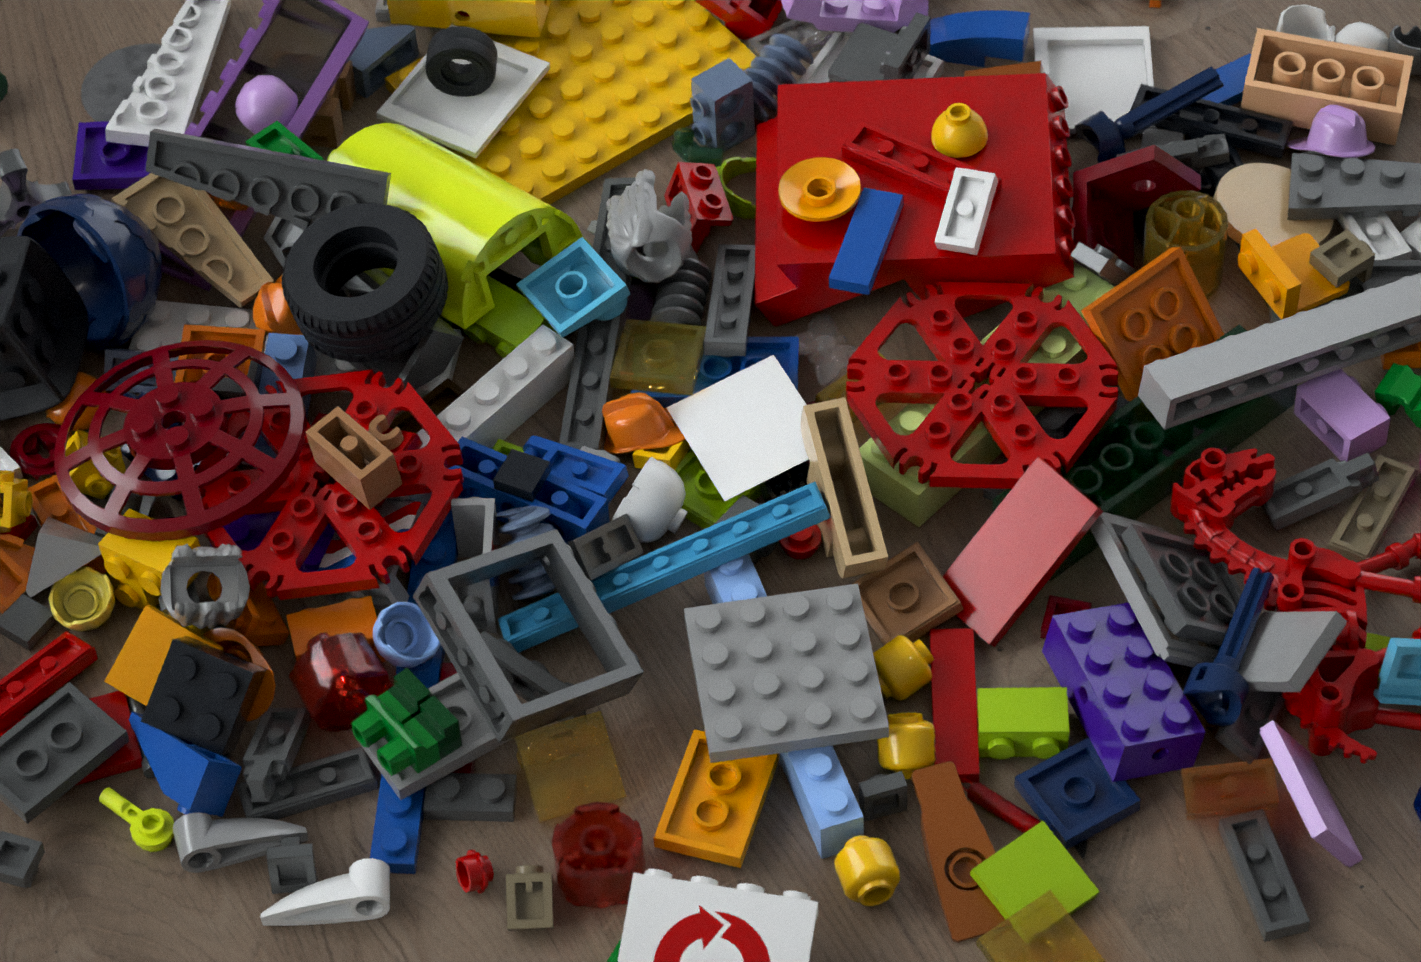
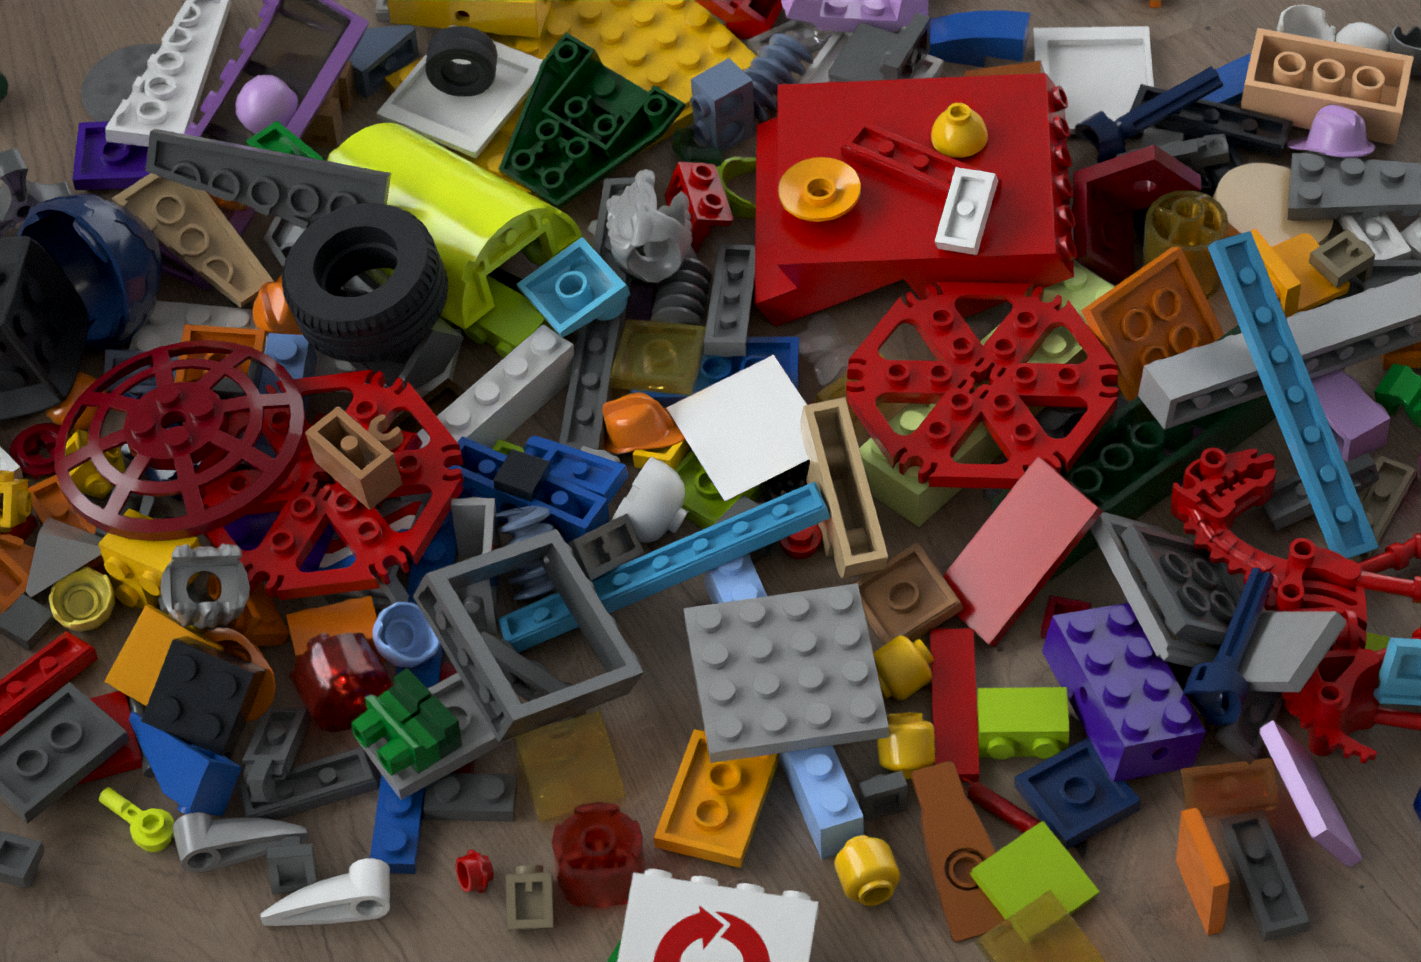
(581, 124): none -> dark green wedge
(866, 241): blue tile -> none
(1103, 263): dark grey plate -> none
(1202, 871): none -> orange tile
(1292, 396): none -> dark azure plate

